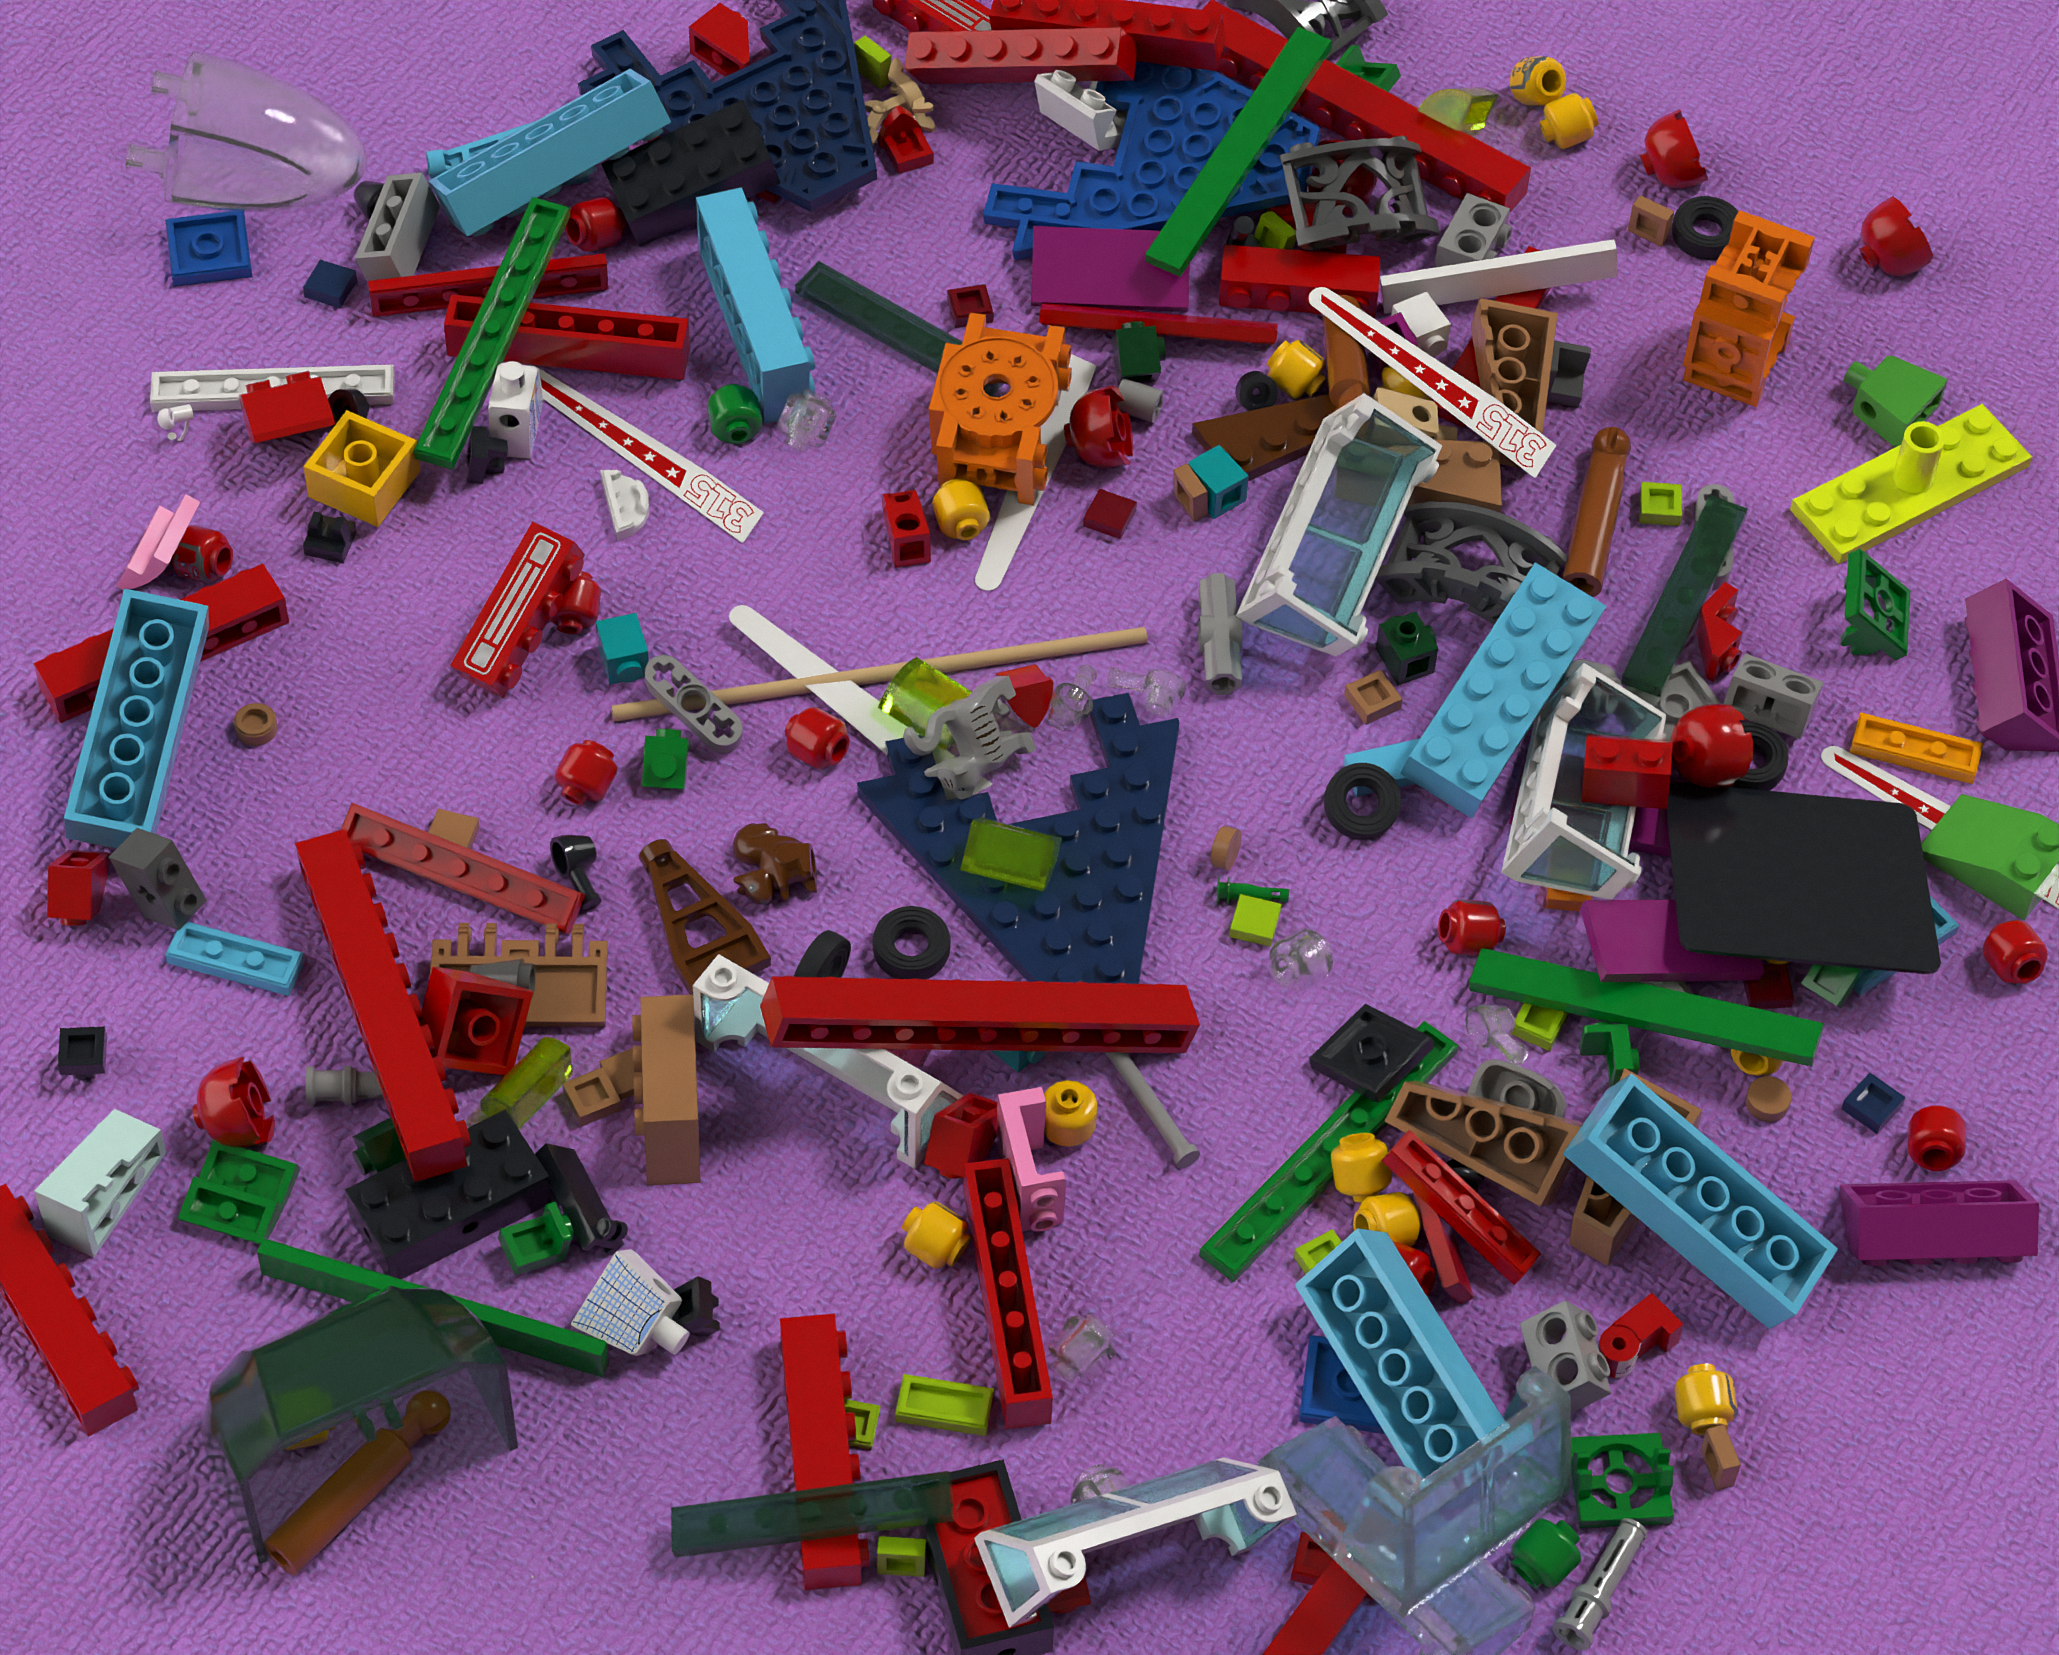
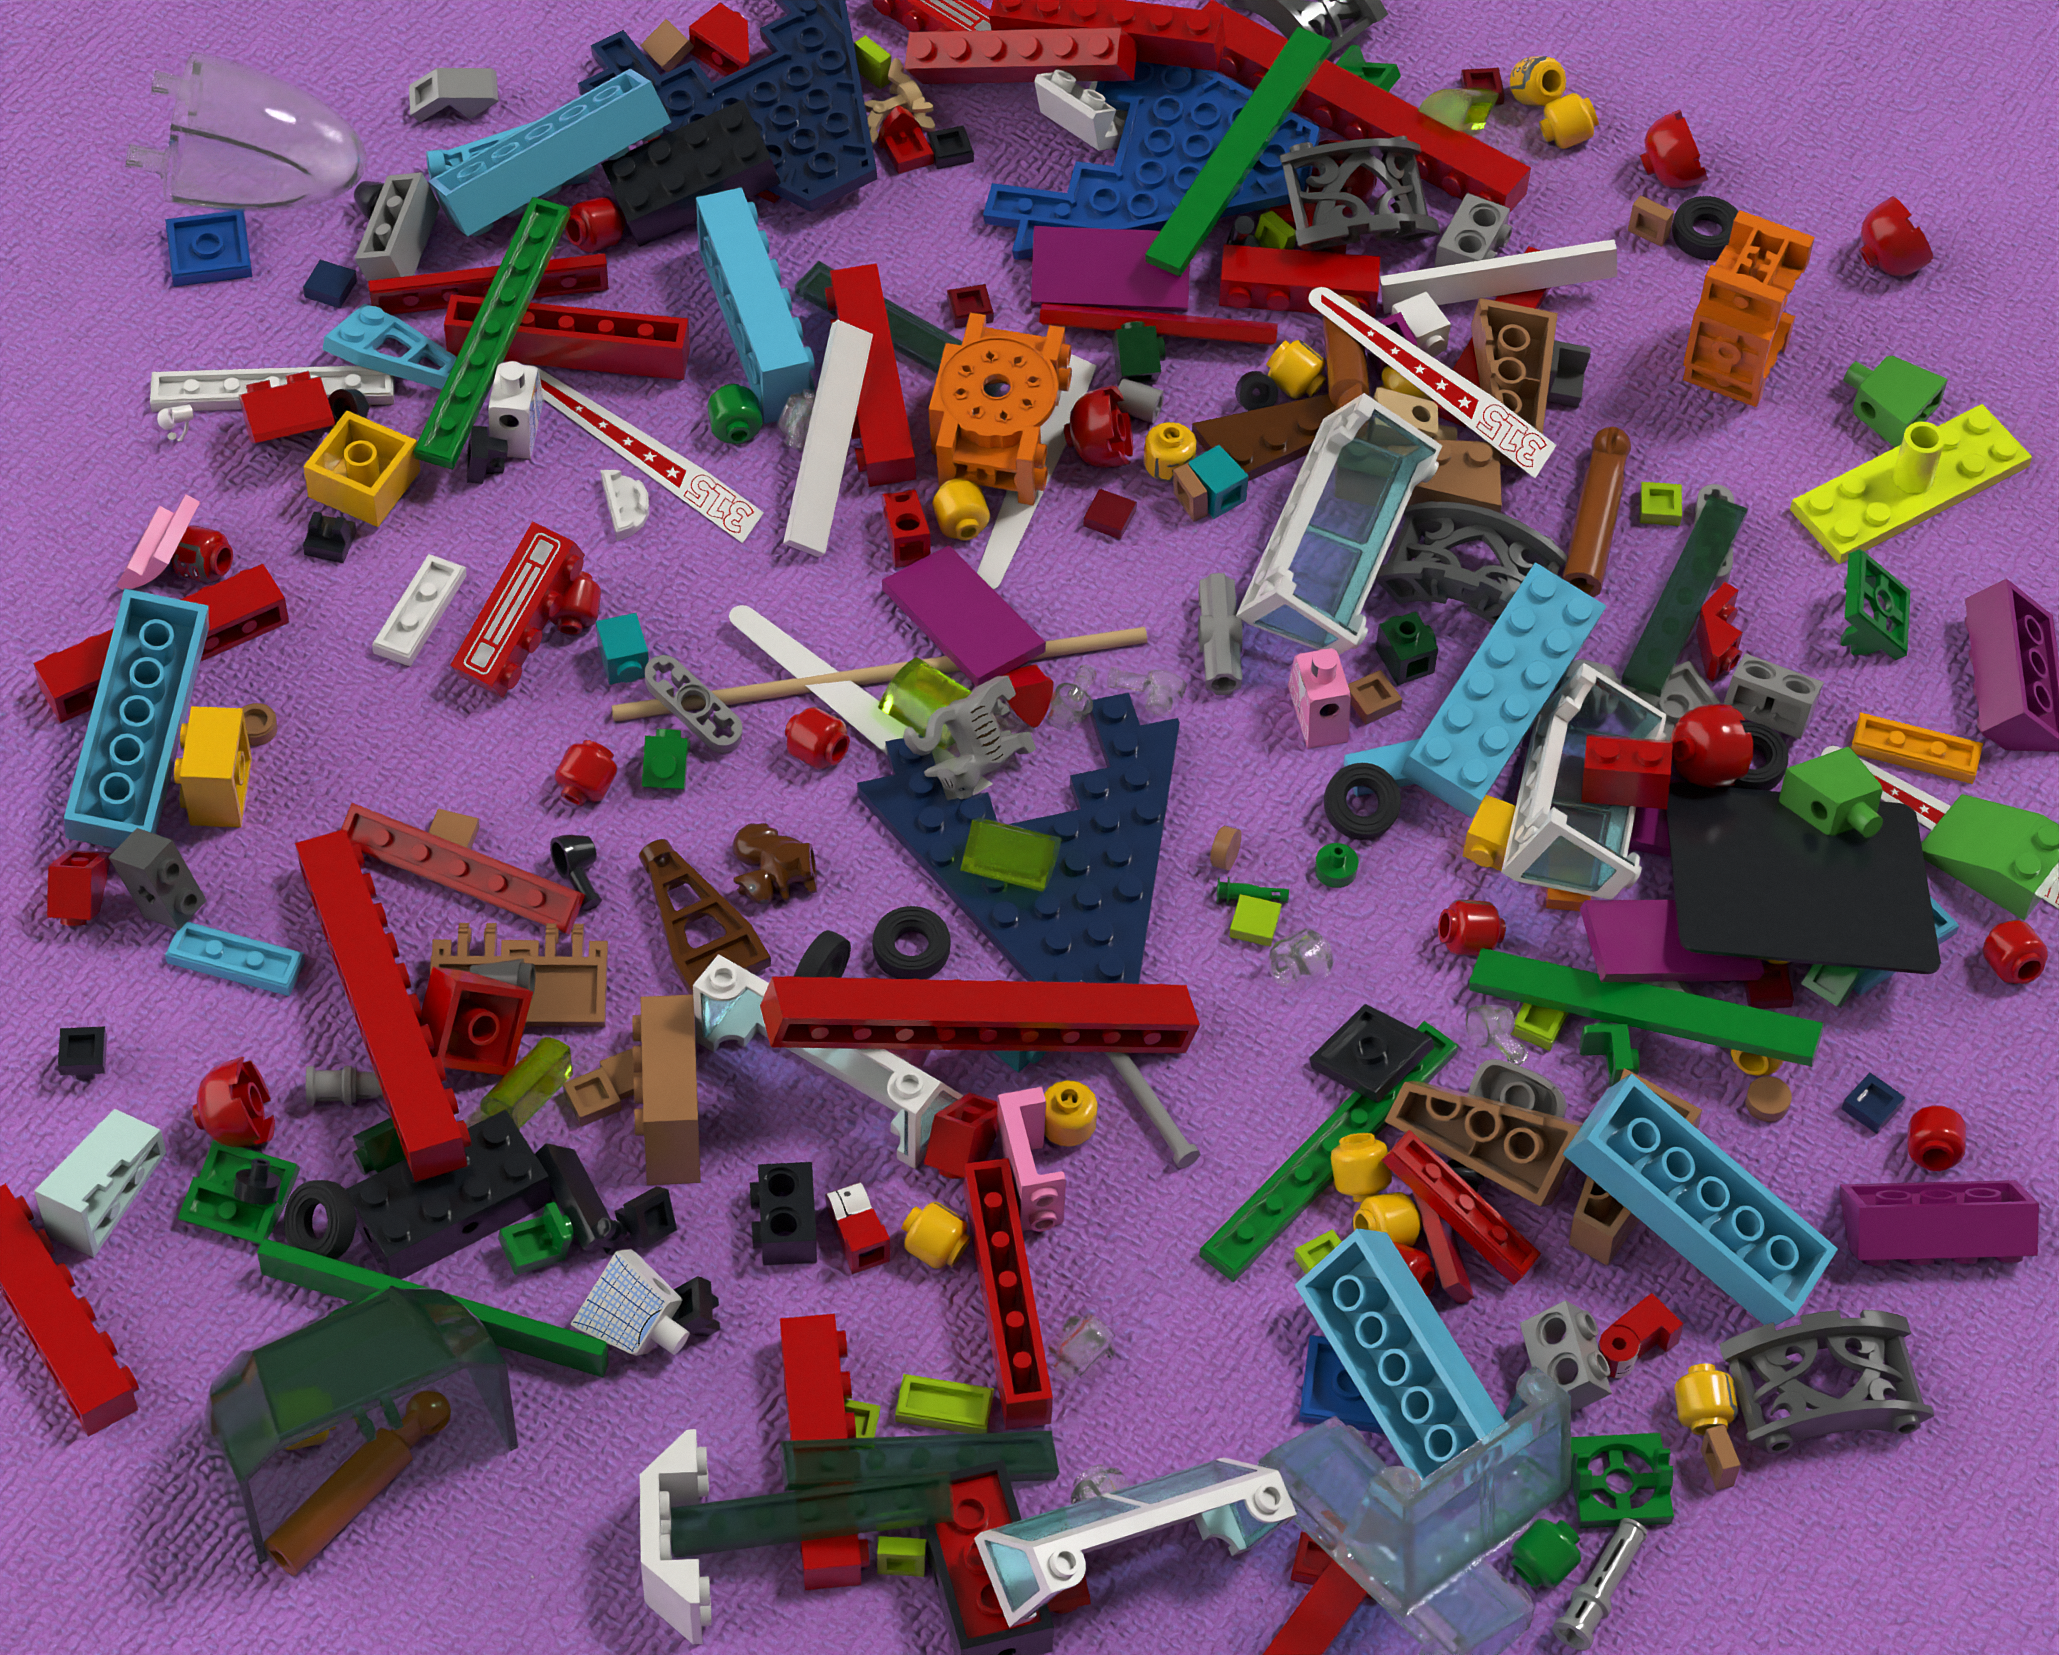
(214, 766): none -> yellow brick
(257, 1184): none -> black tile
(340, 1217): none -> black tyre
(370, 327): none -> medium azure plate
(419, 610): none -> white tile
(462, 88): none -> light grey slope
(648, 1217): none -> black tile
(667, 45): none -> medium nougat tile
(670, 1585): none -> white slope
(786, 1213): none -> black brick
(828, 439): none -> white tile
(857, 1227): none -> red leg
(858, 1460): none -> clear green tile
(881, 411): none -> red brick
(950, 147): none -> black tile
(963, 616): none -> magenta tile
(1168, 448): none -> yellow head
(1314, 683): none -> bright pink torso
(1336, 865): none -> green tile
(1484, 78): none -> dark red tile
(1489, 833): none -> yellow brick
(1834, 793): none -> bright green torso
(1878, 1338): none -> dark grey fence

